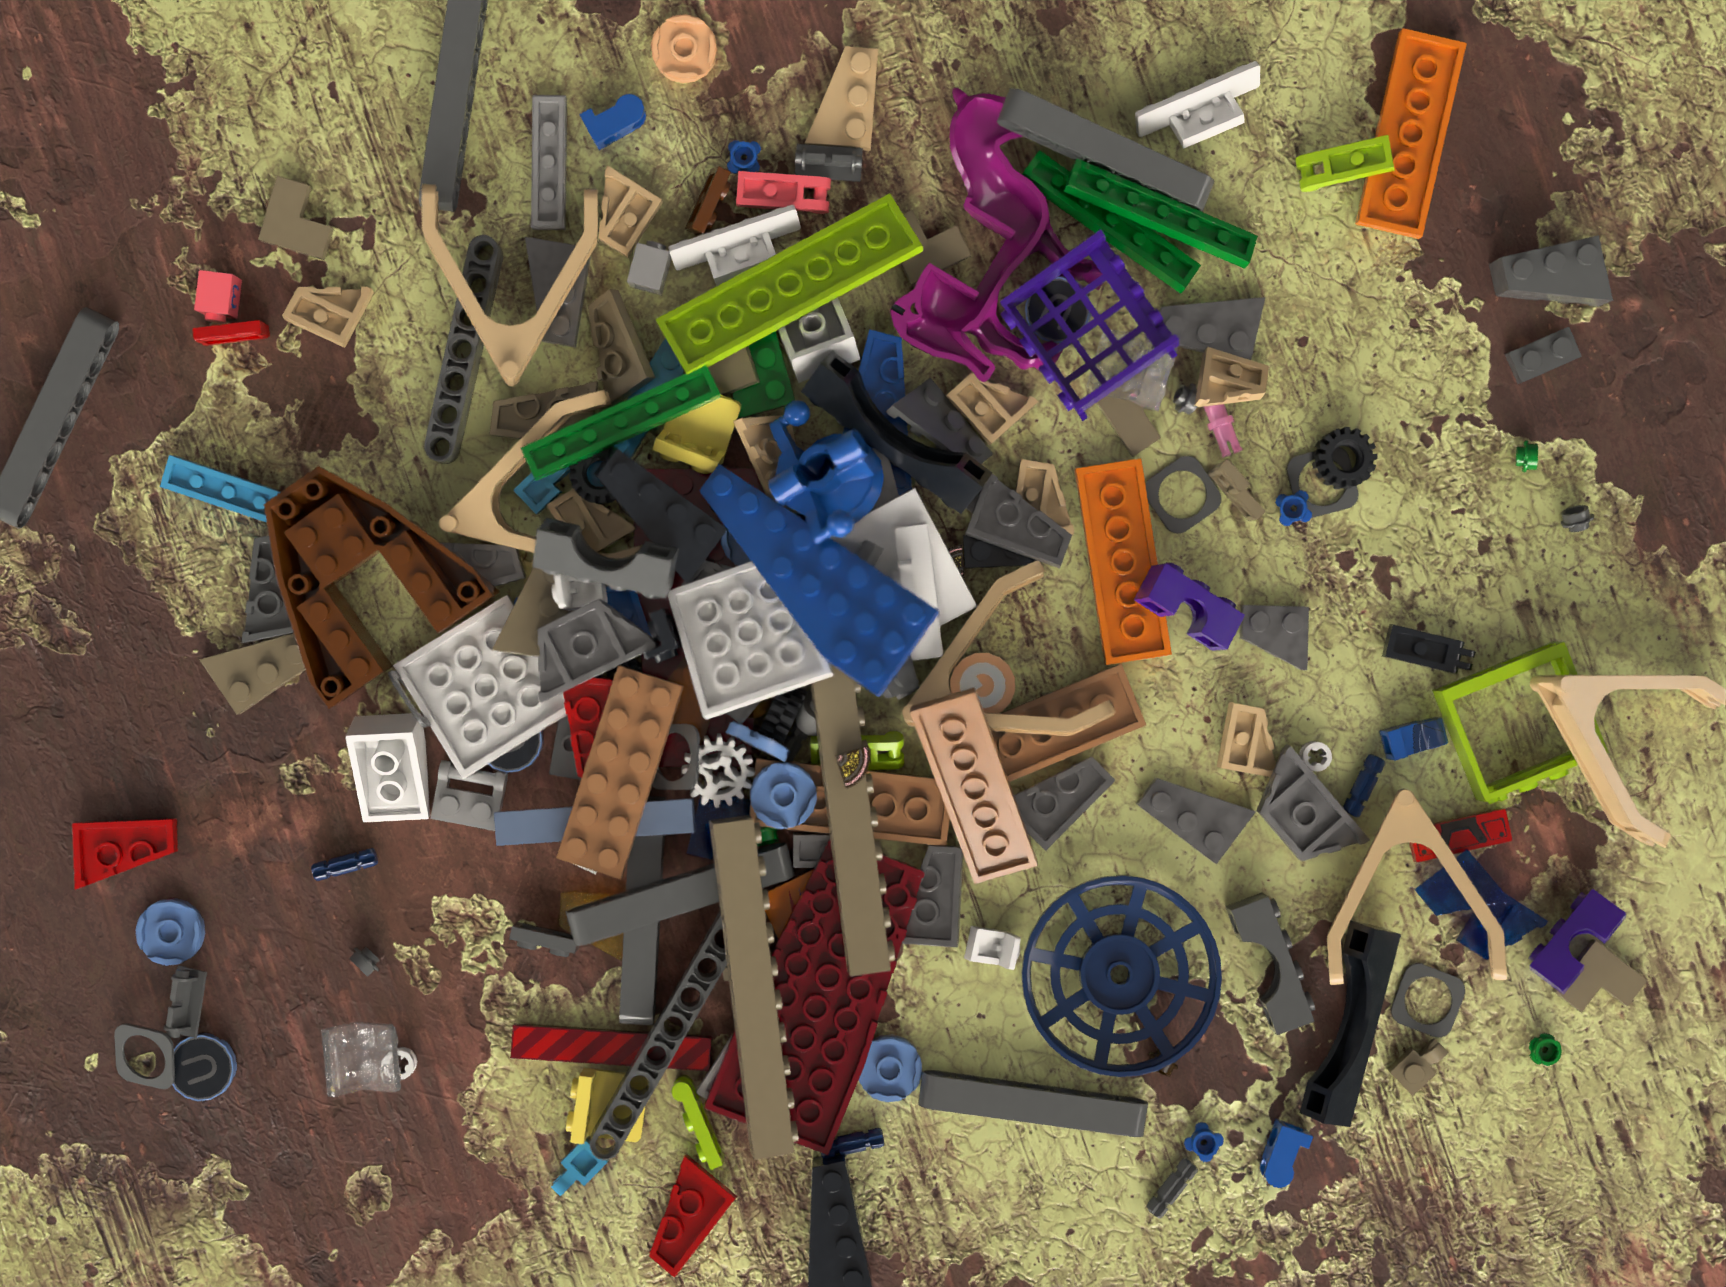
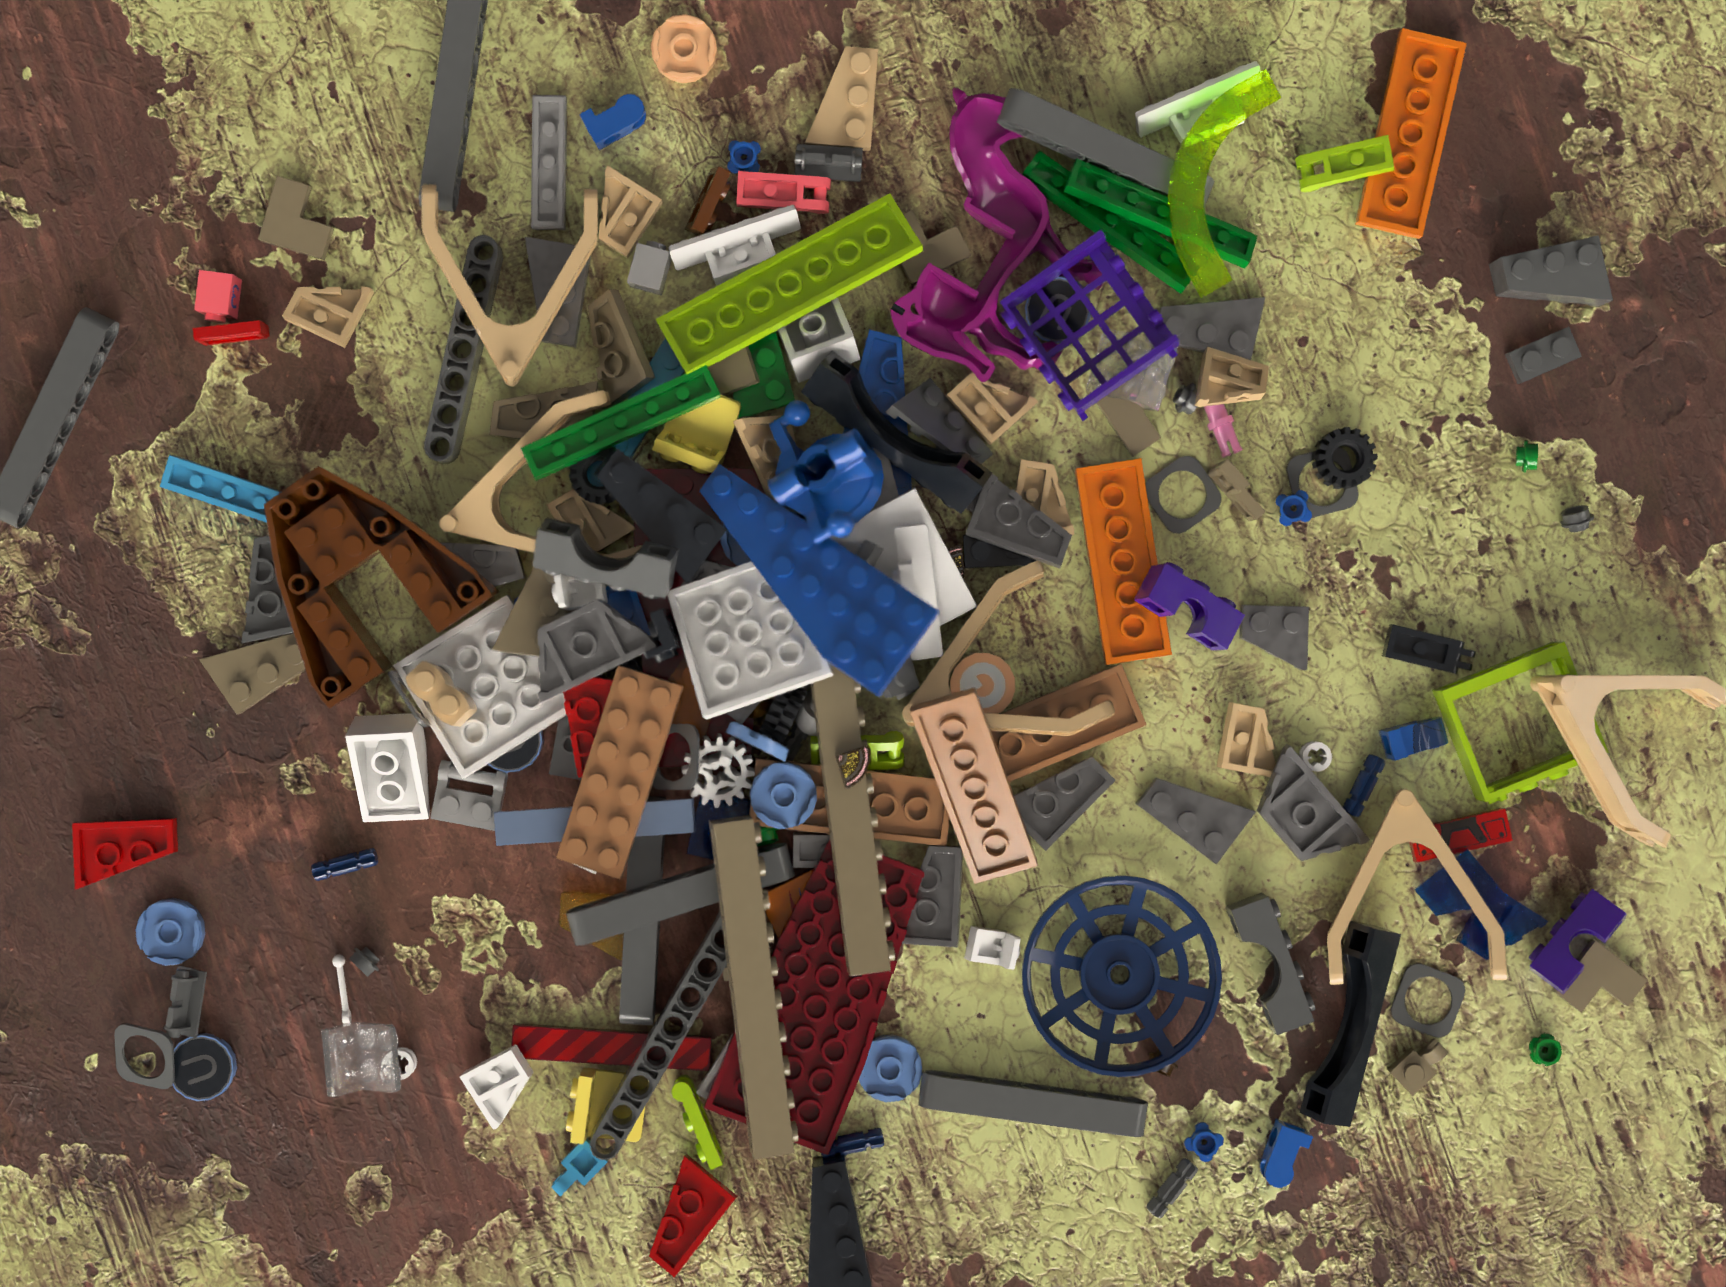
(339, 961): none -> white hinge
(436, 686): none -> tan brick
(498, 1083): none -> white wing
(531, 936): dark grey plate -> none
(540, 492): dark azure plate -> none
(1190, 175): none -> clear neon green plate

